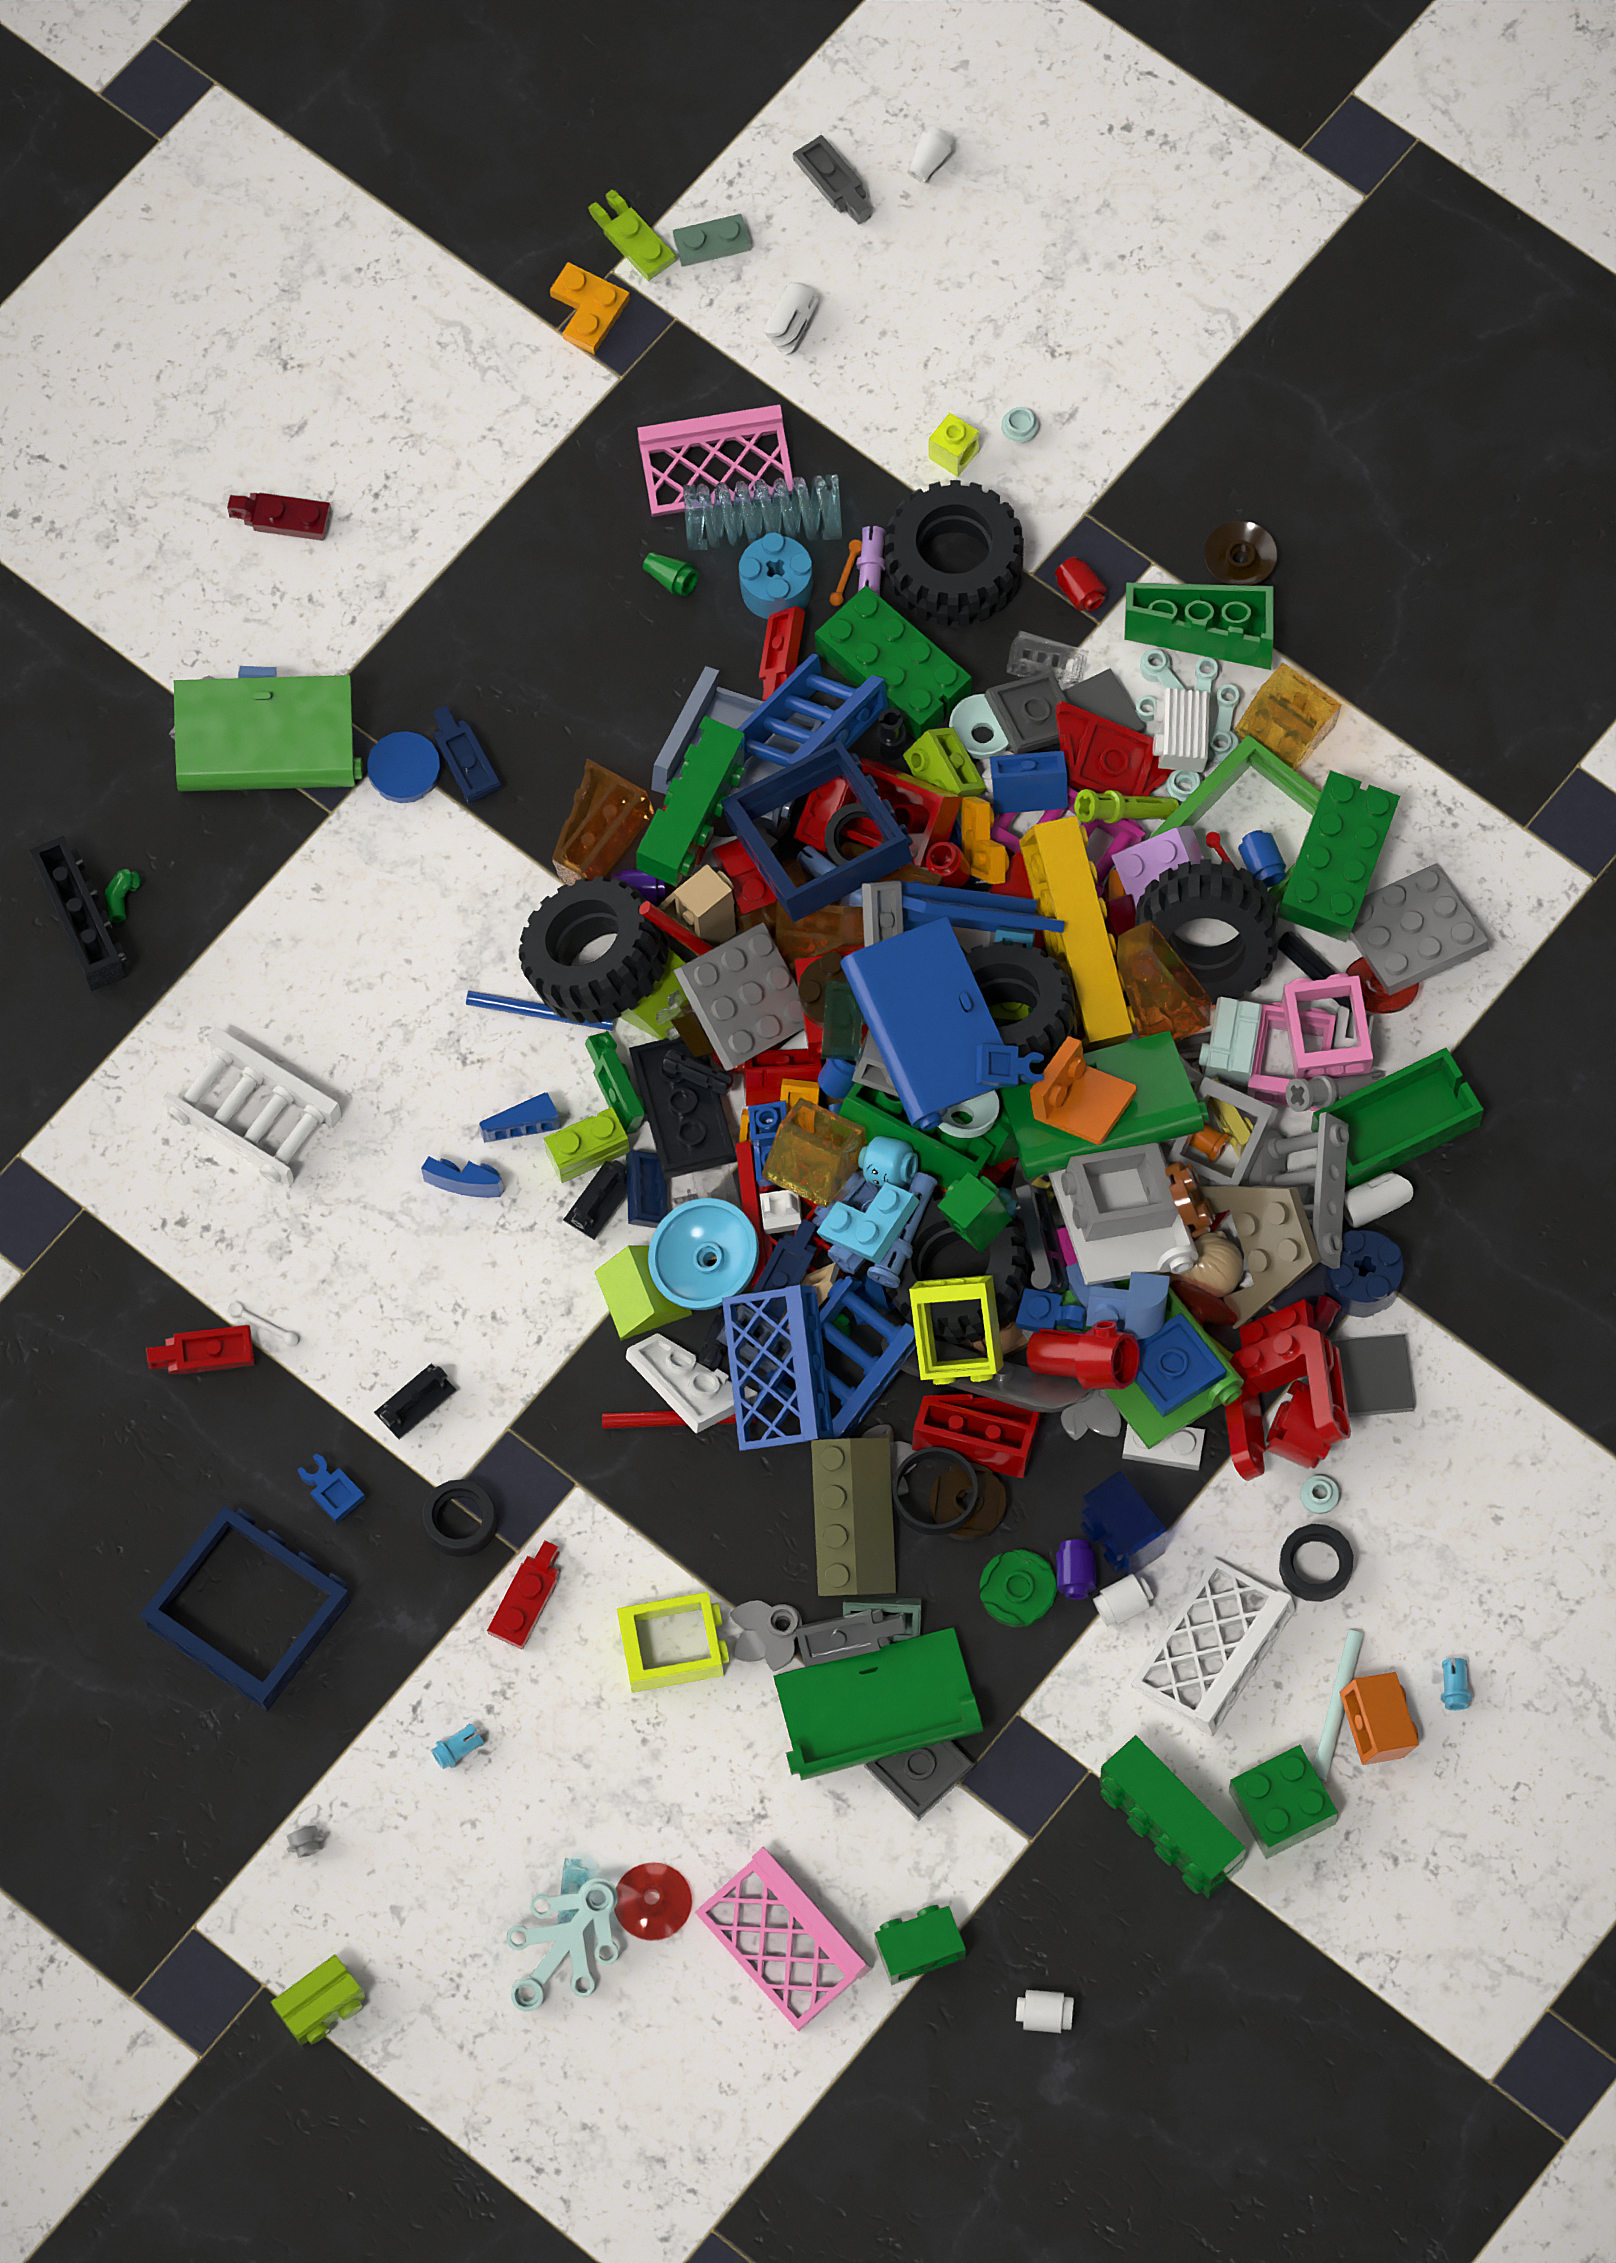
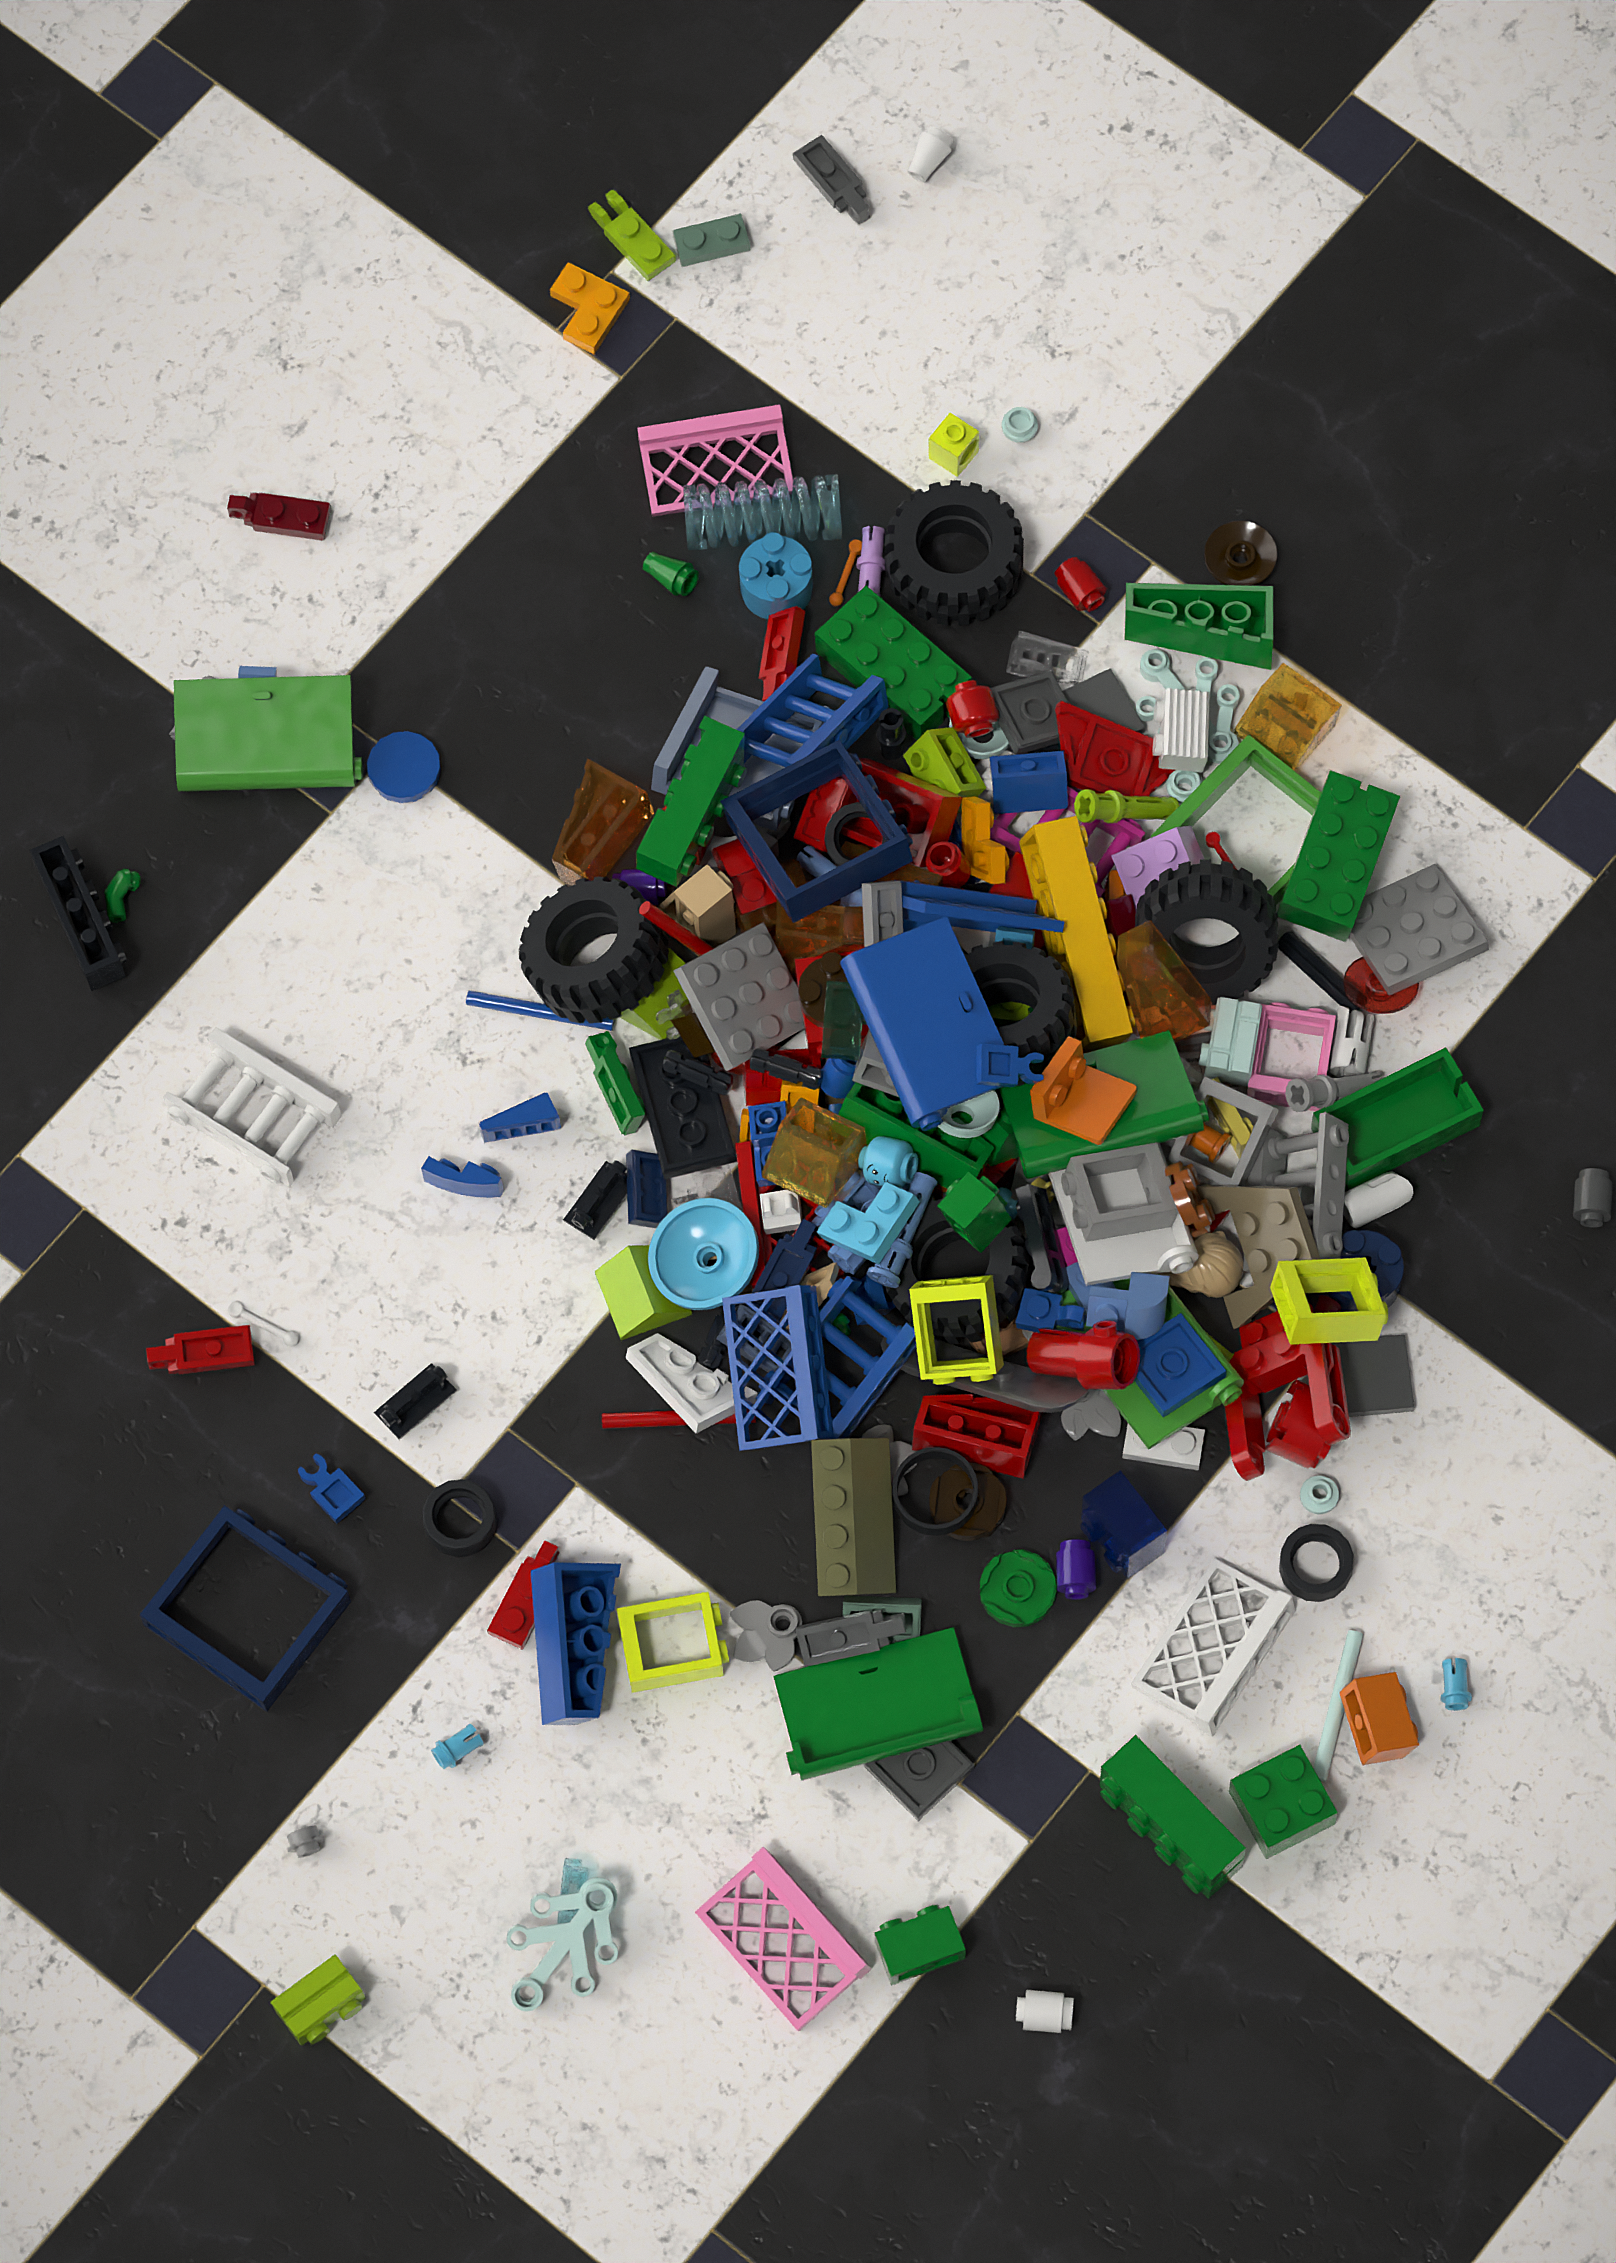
(464, 757): dark blue hinge -> none
(571, 1637): none -> blue wedge
(586, 1145): lime brick -> none
(655, 1920): clear red dish -> none
(786, 1068): none -> black axle
(790, 317): white arm -> none
(972, 709): none -> red head
(1123, 1600): white brick -> none
(1203, 1304): clear red dish -> none
(1262, 857): blue brick -> none
(1299, 1277): none -> neon yellow window
(1329, 1062): bright pink window -> none
(1593, 1197): none -> dark grey brick

